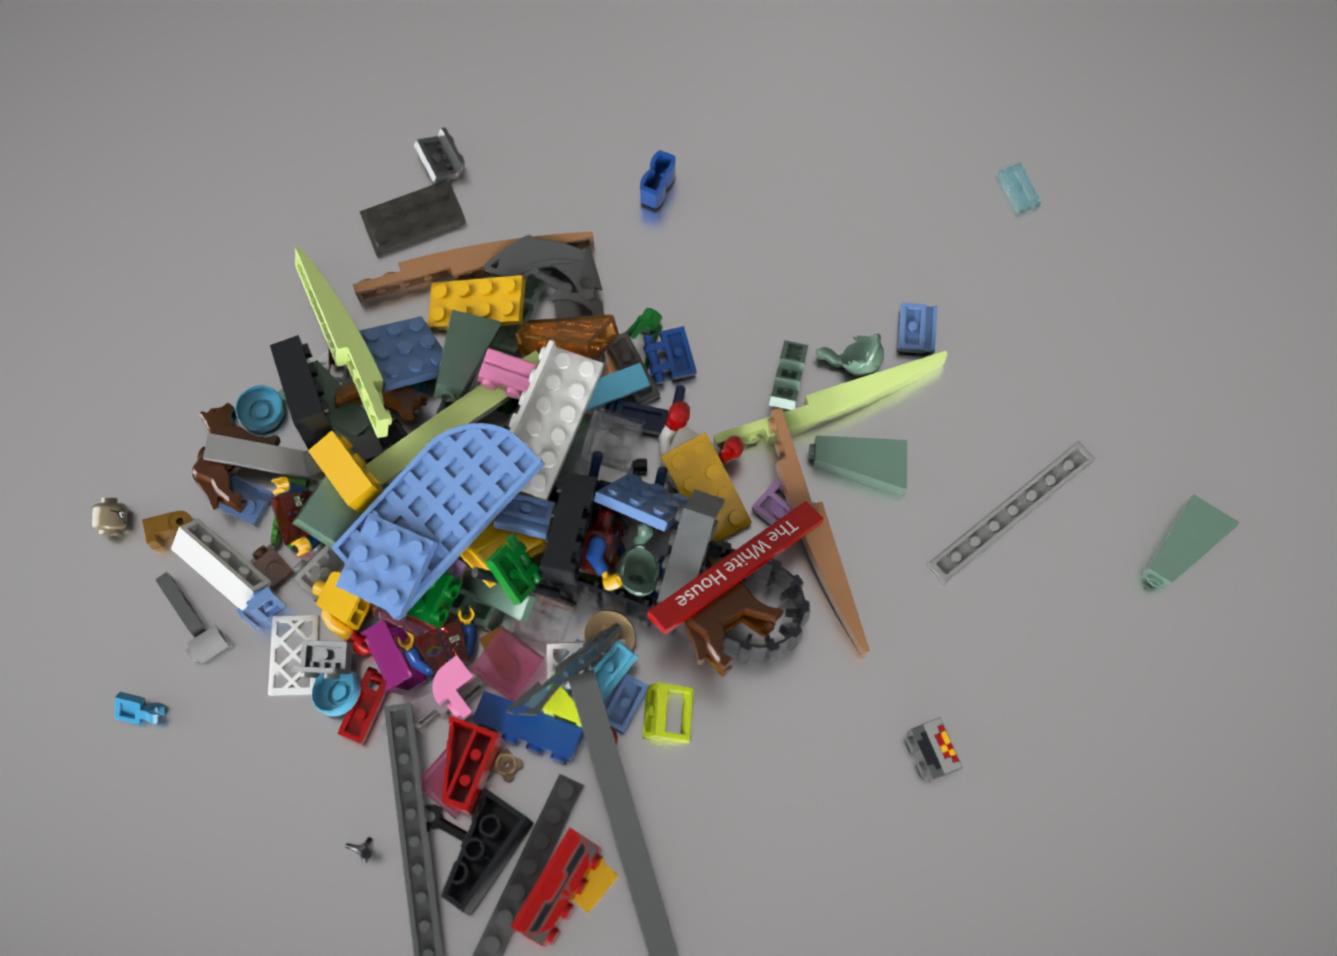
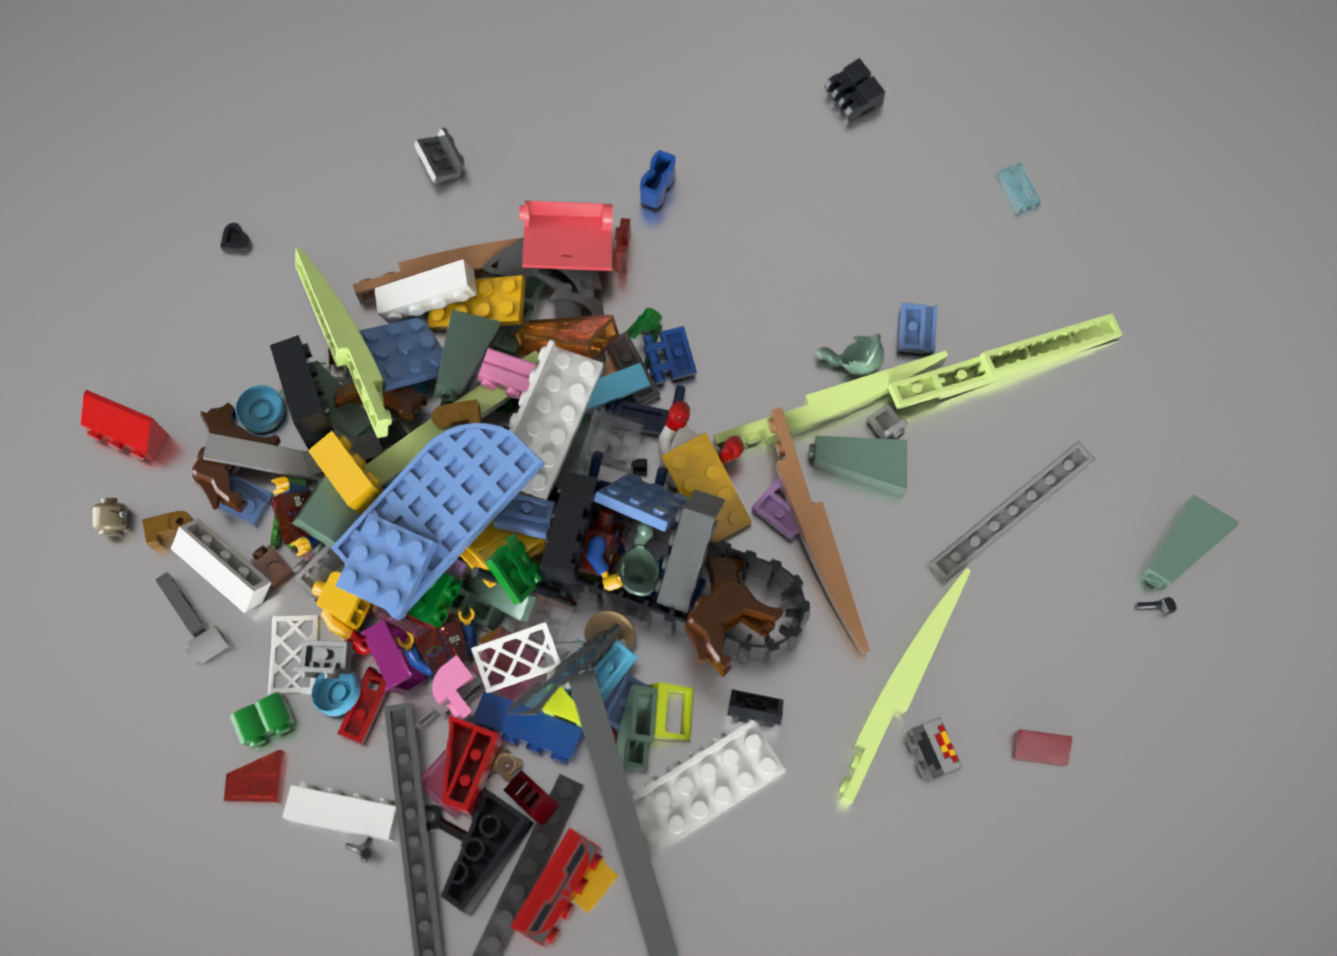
(121, 426): none -> slope
(134, 710): dark azure plate -> none
(235, 239): none -> black tile
(256, 781): none -> clear red wing
(261, 606): medium blue plate -> none
(262, 719): none -> green brick
(341, 812): none -> white brick
(412, 217): clear smoke plate -> none
(426, 291): none -> white brick
(457, 413): none -> pearl gold leg
(511, 679): none -> white window
(541, 808): none -> dark red slope
(567, 235): none -> coral door
(621, 253): none -> clear red wing
(637, 728): none -> sand green slope
(704, 785): none -> white bracket
(734, 568): red tile -> none
(755, 707): none -> black plate
(788, 375): sand green slope -> none
(855, 89): none -> black legs
(887, 423): none -> light grey bracket
(900, 688): none -> yellowish green slope
(1004, 361): none -> yellowish green slope
(1042, 747): none -> dark red slope
(1167, 605): none -> black hand

